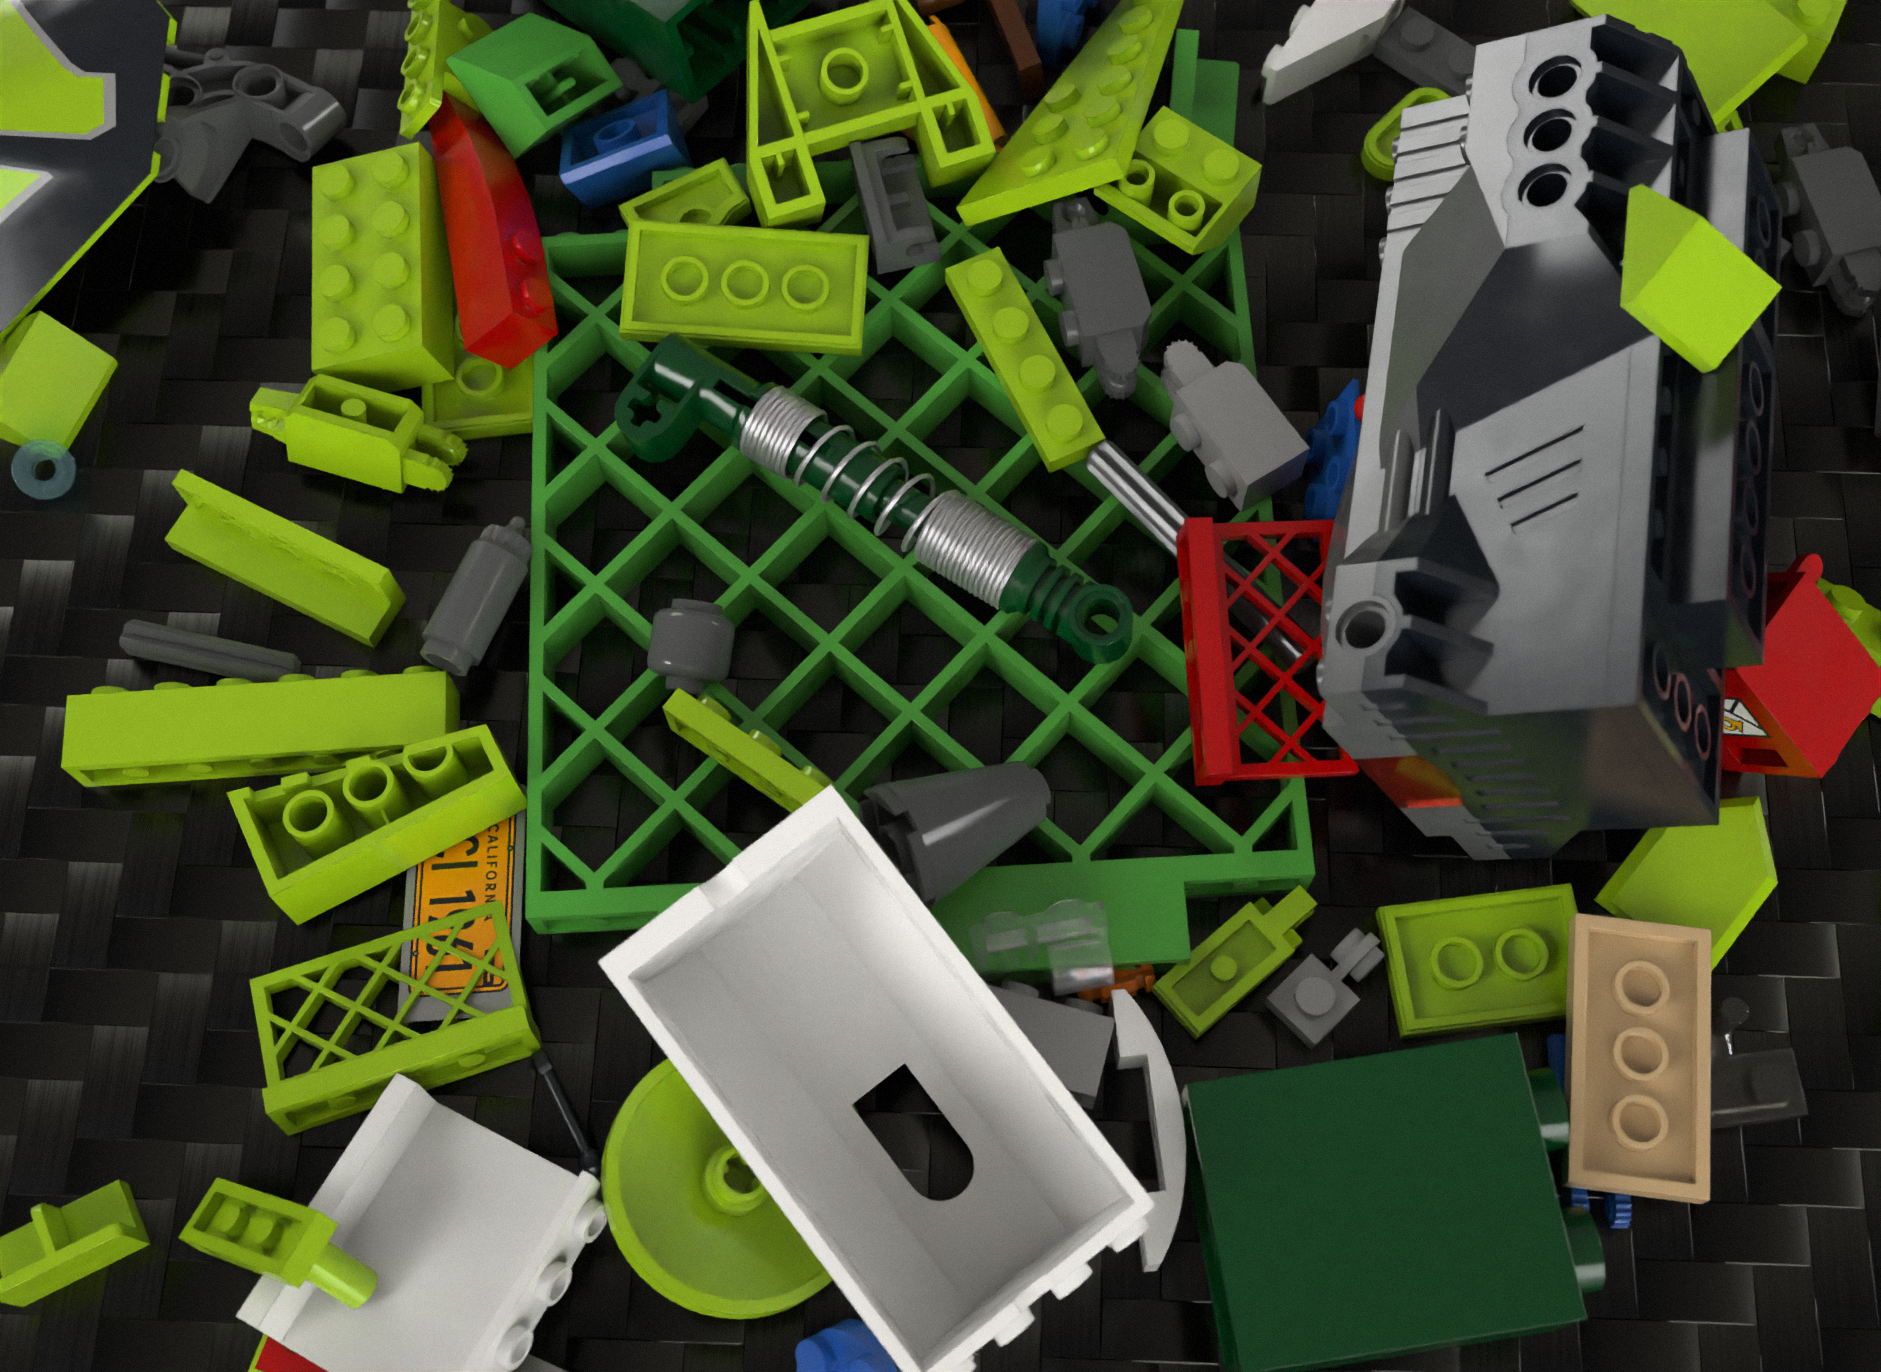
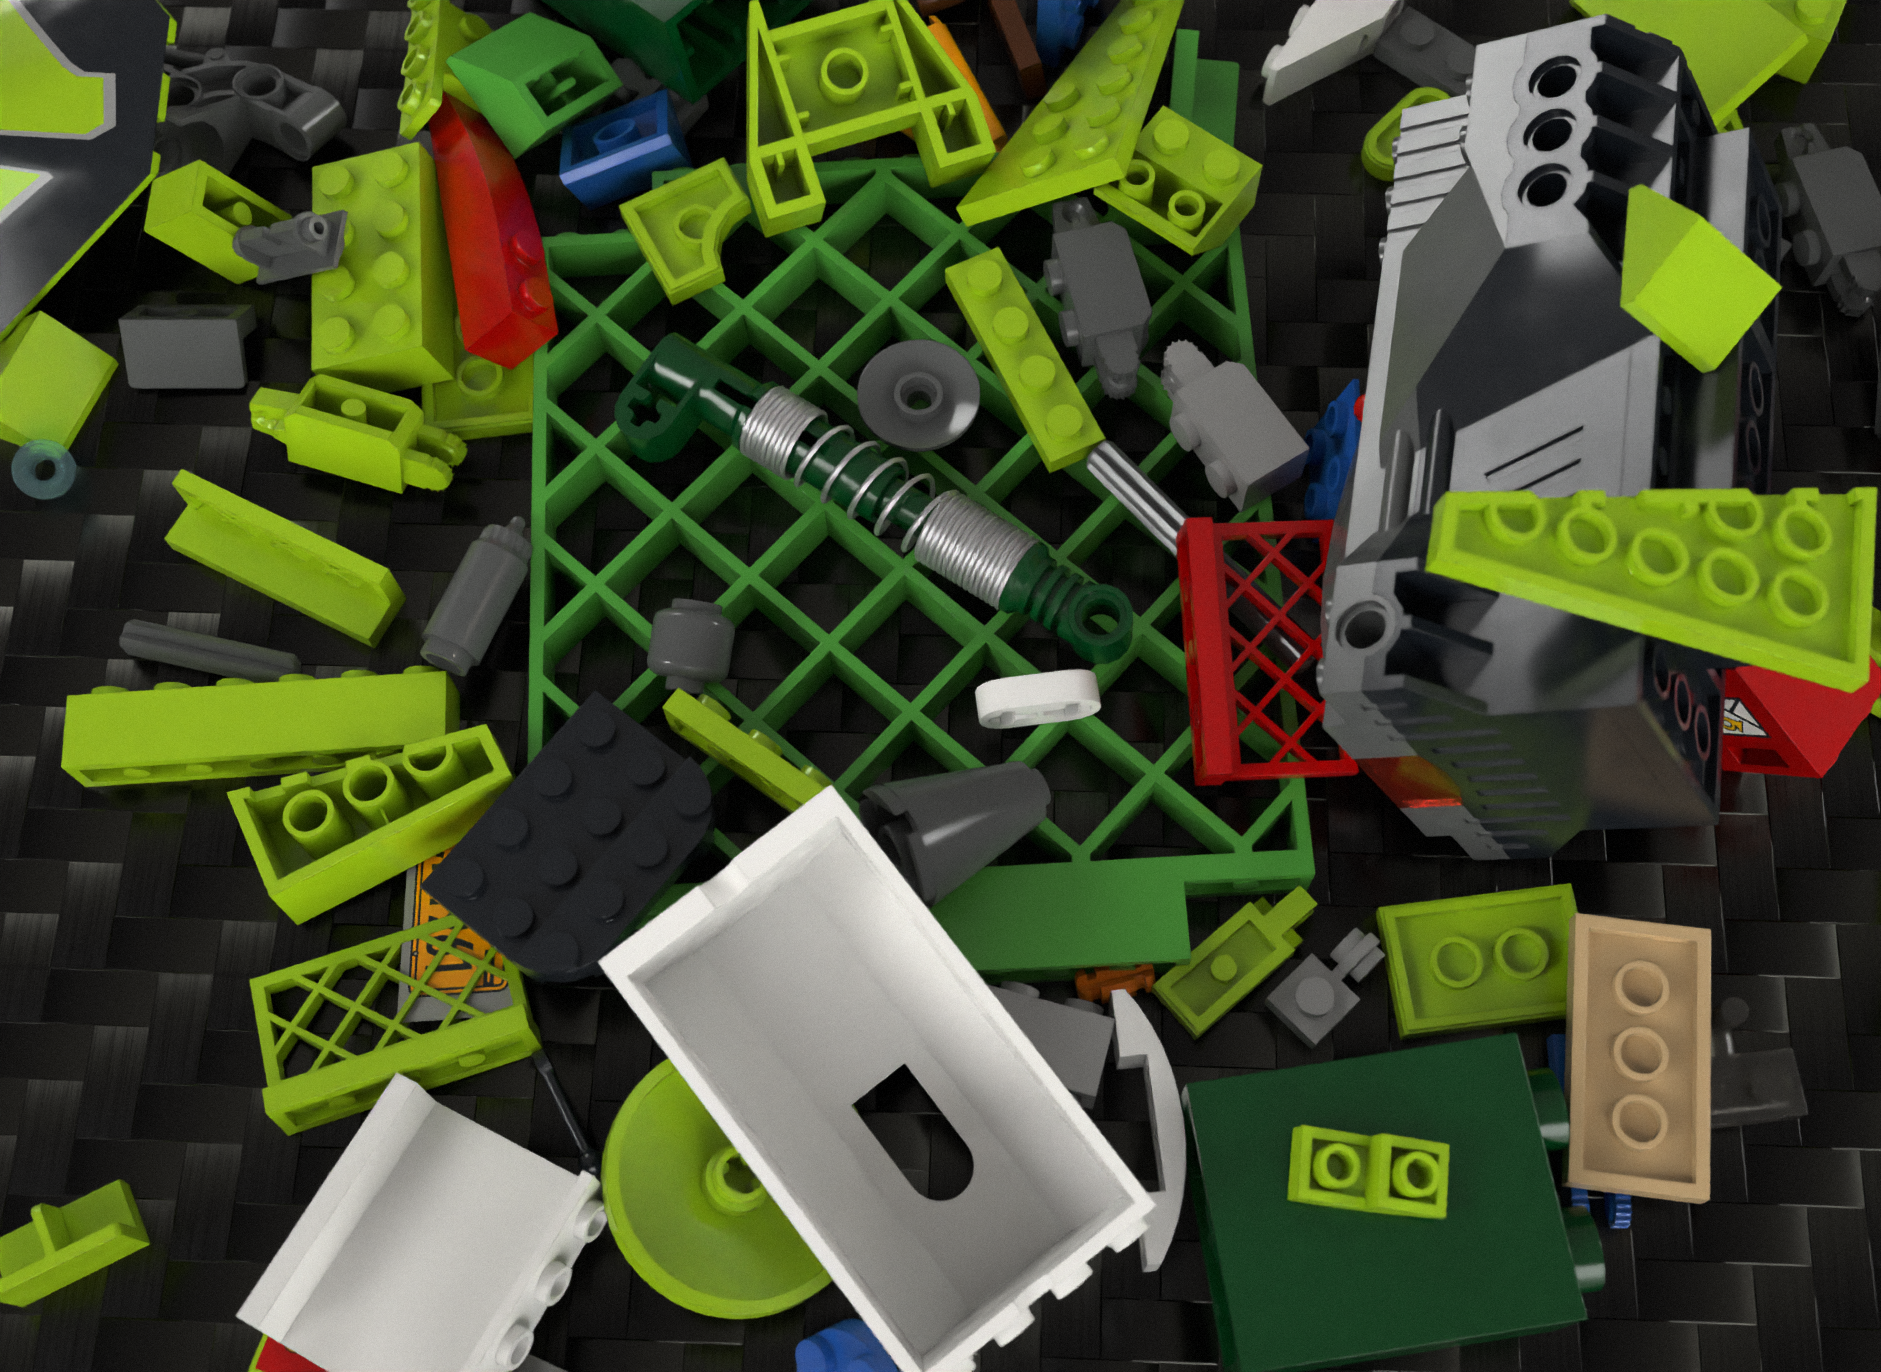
(186, 345): none -> dark grey panel
(201, 213): none -> lime brick
(277, 1241): lime piece -> none
(293, 246): none -> dark grey hinge
(578, 845): none -> black plate
(745, 287): lime tile -> none
(893, 205): dark grey hinge -> none
(913, 373): none -> dark grey dish
(1037, 699): none -> white beam
(1071, 934): clear plate -> none
(1369, 1172): none -> lime slope
(1698, 875): lime tile -> none
(1704, 568): none -> lime wing

